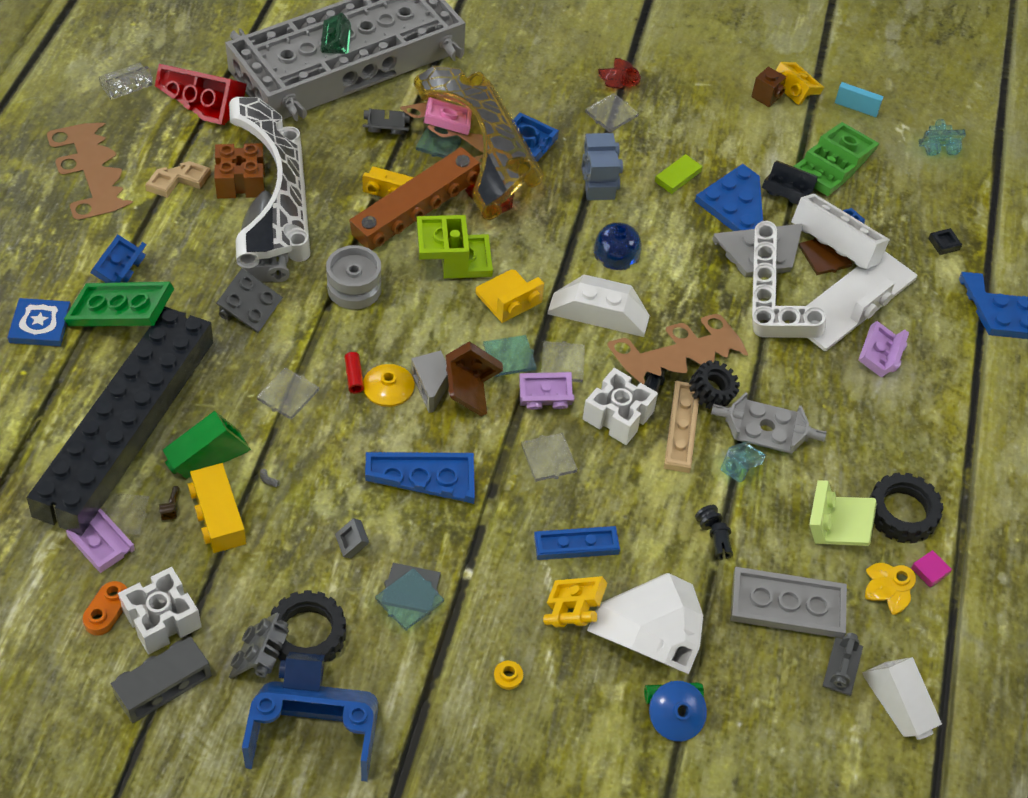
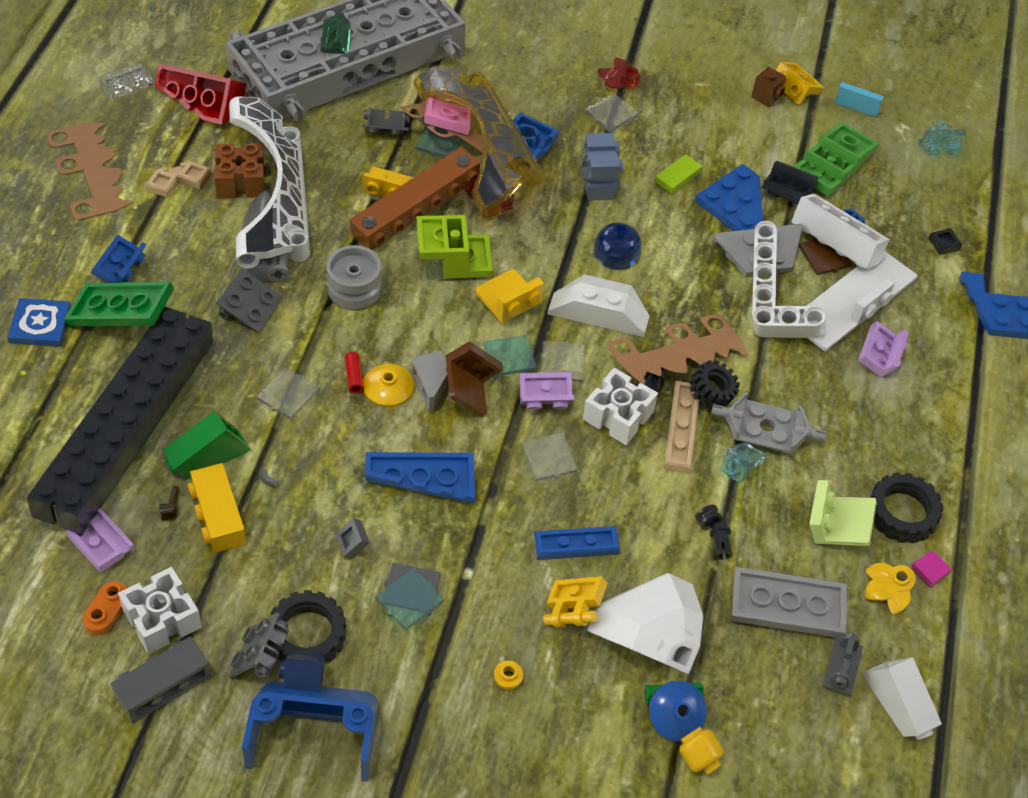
(701, 750): none -> yellow head

